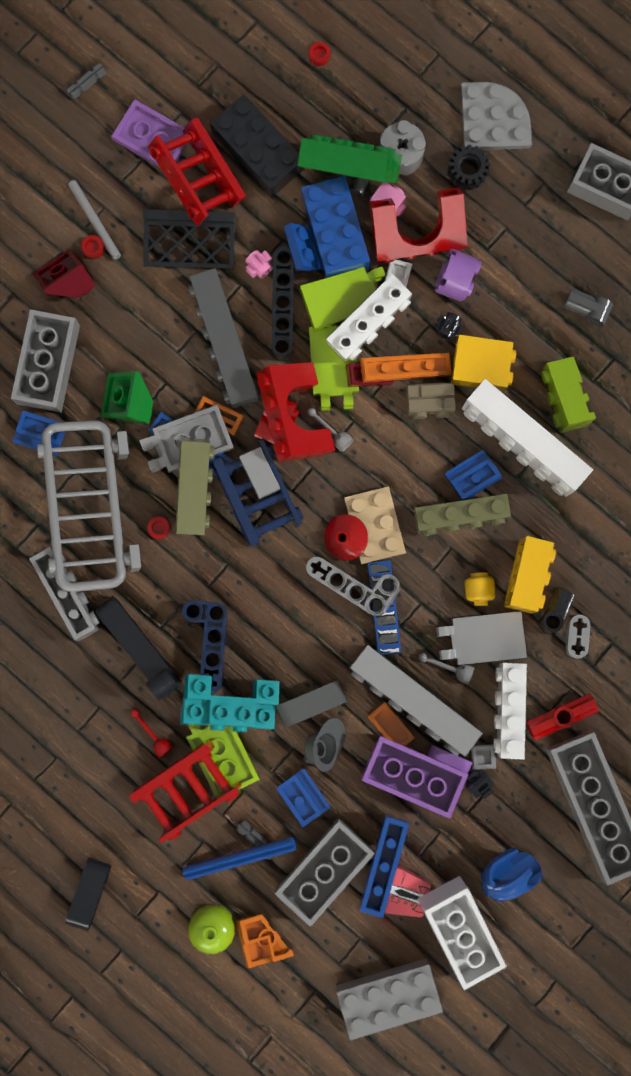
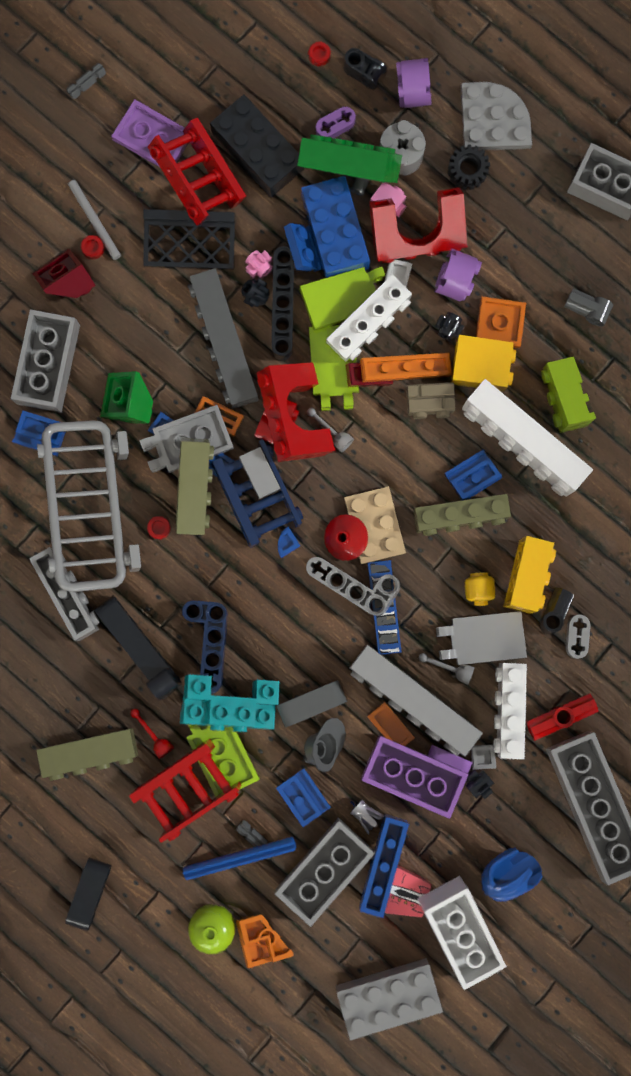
(87, 753): none -> olive brick
(255, 292): none -> black gear
(287, 542): none -> blue tile
(333, 119): none -> medium lavender beam
(363, 812): none -> flat silver piece
(366, 70): none -> black piece
(414, 83): none -> medium lavender brick
(501, 320): none -> orange tile

